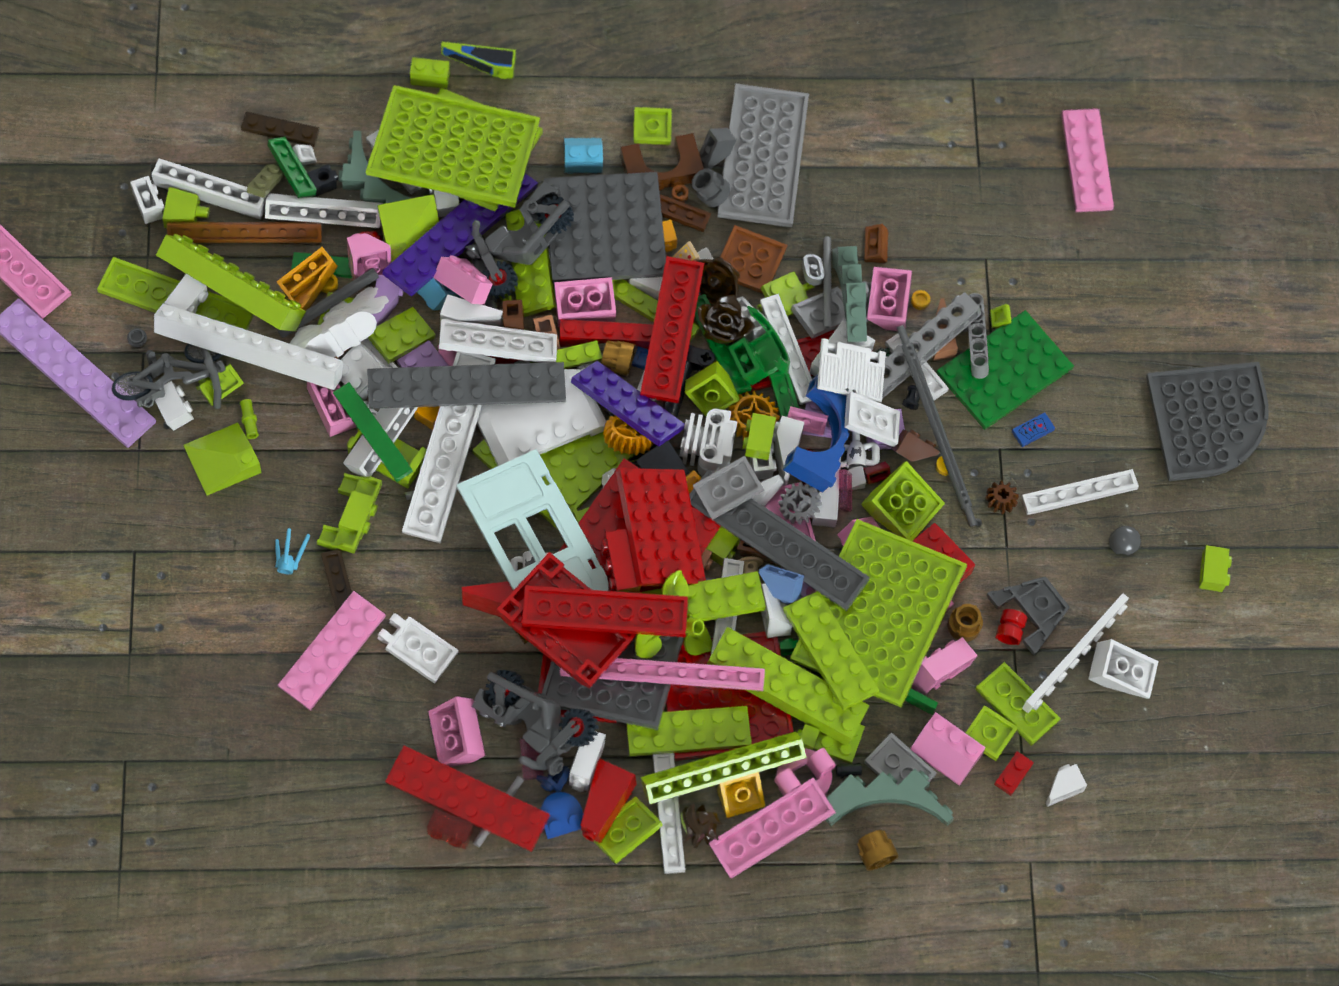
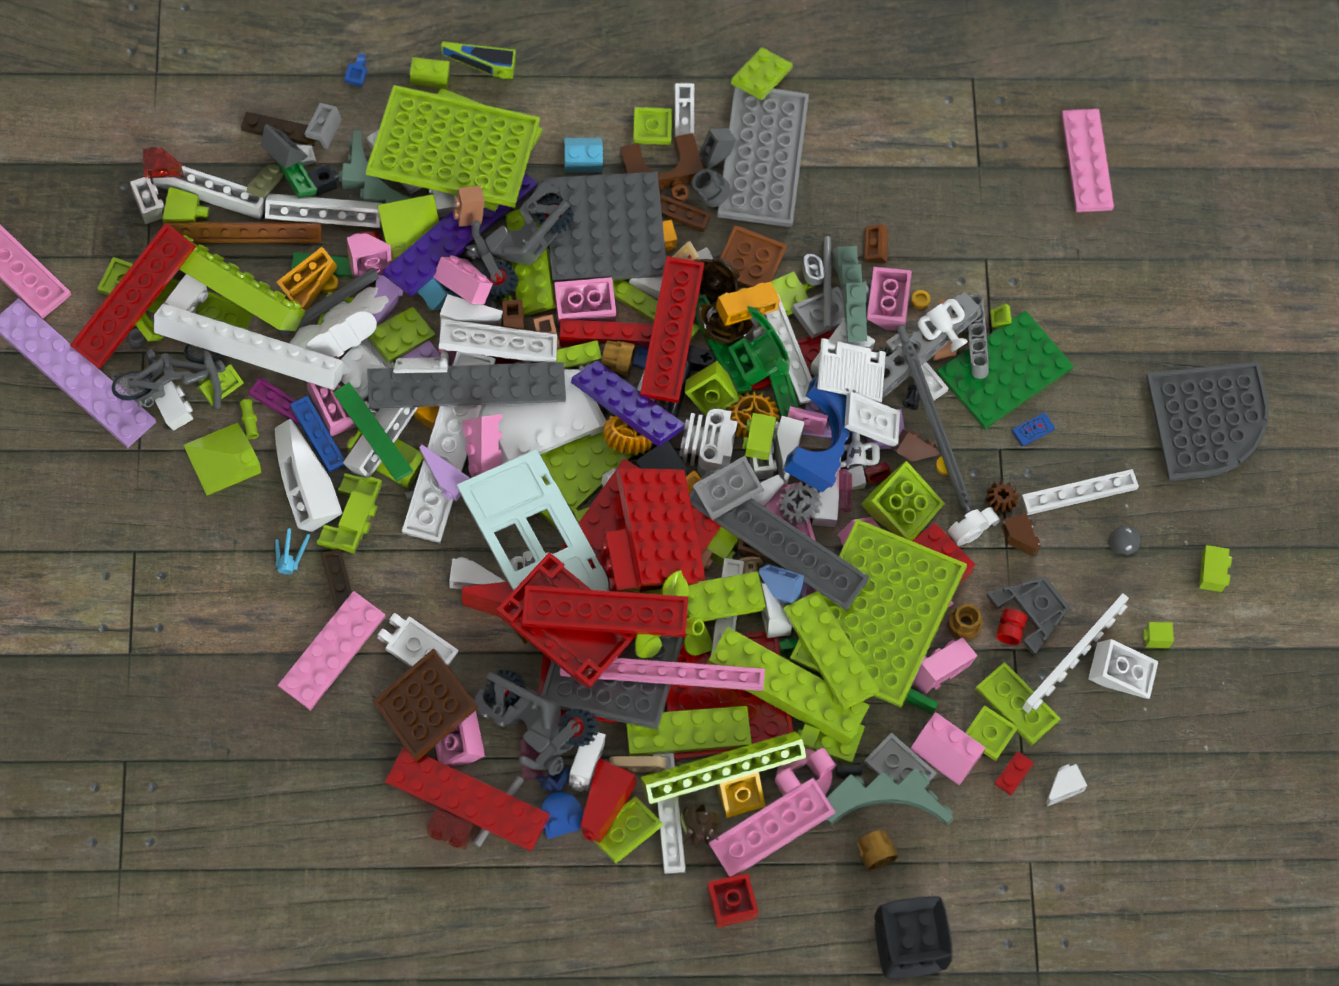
(133, 295): none -> red plate
(146, 327): none -> lime tile
(160, 164): none -> clear red slope
(273, 398): none -> magenta plate
(281, 147): none -> dark grey slope
(305, 480): none -> white wedge
(317, 434): none -> blue plate
(324, 124): none -> light grey panel
(357, 72): none -> blue plate
(422, 365): none -> white window
(425, 704): none -> reddish brown plate
(444, 474): none -> lavender slope
(469, 205): none -> nougat brick
(469, 573): none -> white slope
(482, 443): none -> bright pink wedge
(639, 763): none -> tan beam
(684, 108): none -> white slope
(732, 900): none -> red brick
(734, 306): none -> light orange brick
(761, 73): none -> lime plate
(913, 937): none -> black piece
(943, 322): none -> white piece
(973, 526): none -> white piece
(1020, 534): none -> reddish brown slope
(1158, 635): none -> lime brick

